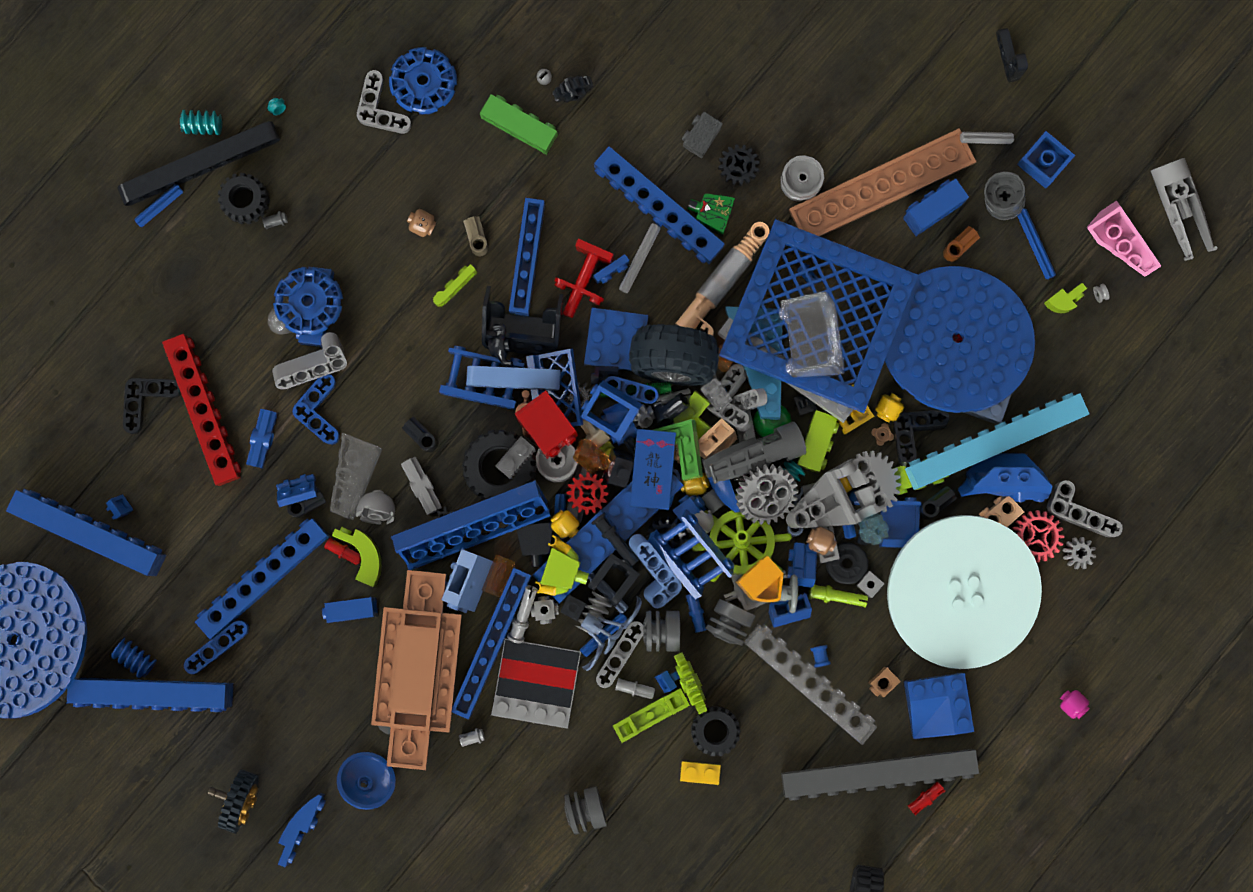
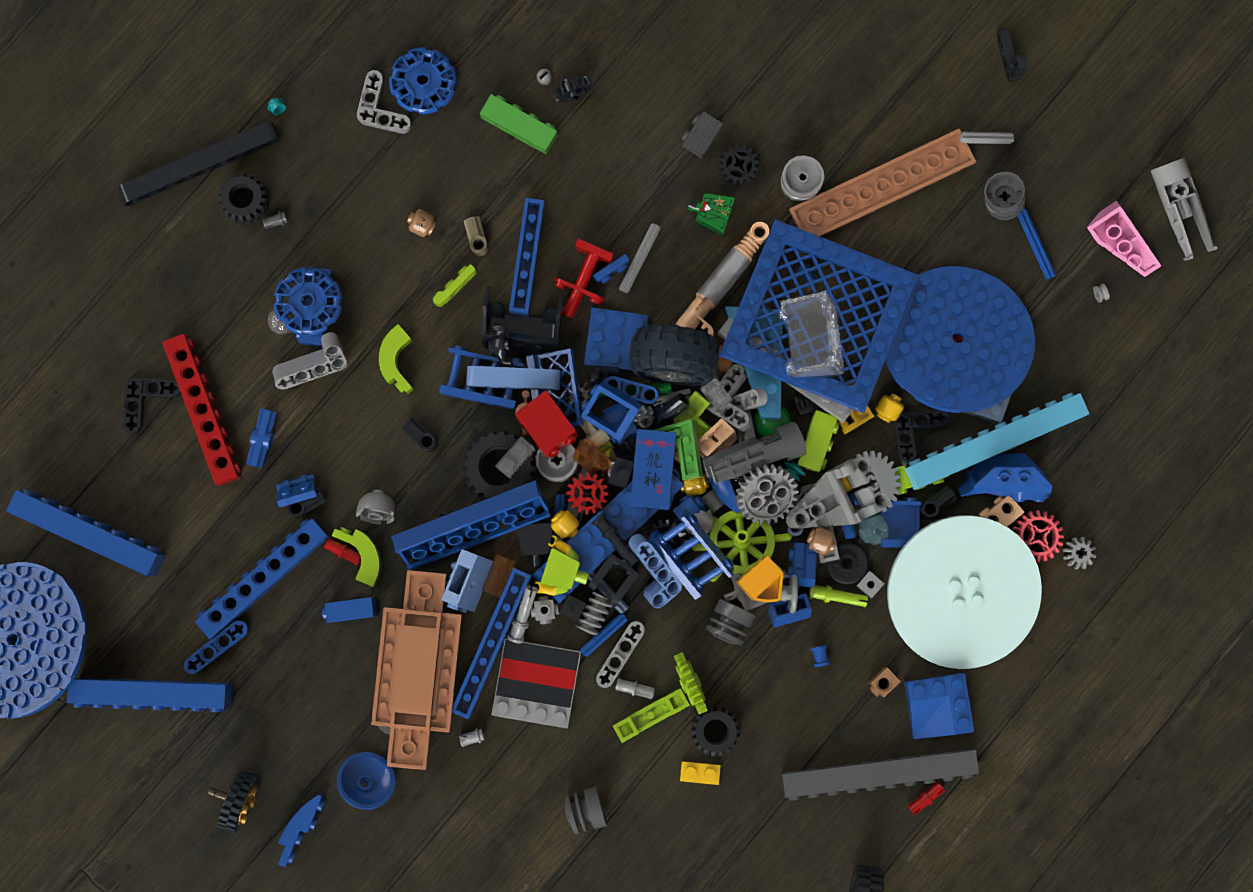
(119, 506): blue tile -> none
(133, 659): blue piece -> none
(156, 207): blue axle -> none
(201, 123): teal piece -> none
(310, 407): blue beam -> none
(353, 474): clear wedge -> none
(389, 351): none -> lime arch
(421, 485): light grey piece -> none
(594, 626): sand blue plant -> none
(612, 159): blue brick -> none
(662, 631): dark grey wheel -> none
(667, 681): blue tile -> none
(696, 614): blue pin -> none
(860, 732): clear brick -> none
(888, 436): medium nougat plate -> none
(935, 206): blue brick -> none
(961, 243): dark orange piece -> none
(1045, 159): blue brick -> none
(1063, 302): lime brick -> none
(1074, 704): dark pink head -> none
(1084, 513): light grey beam -> none

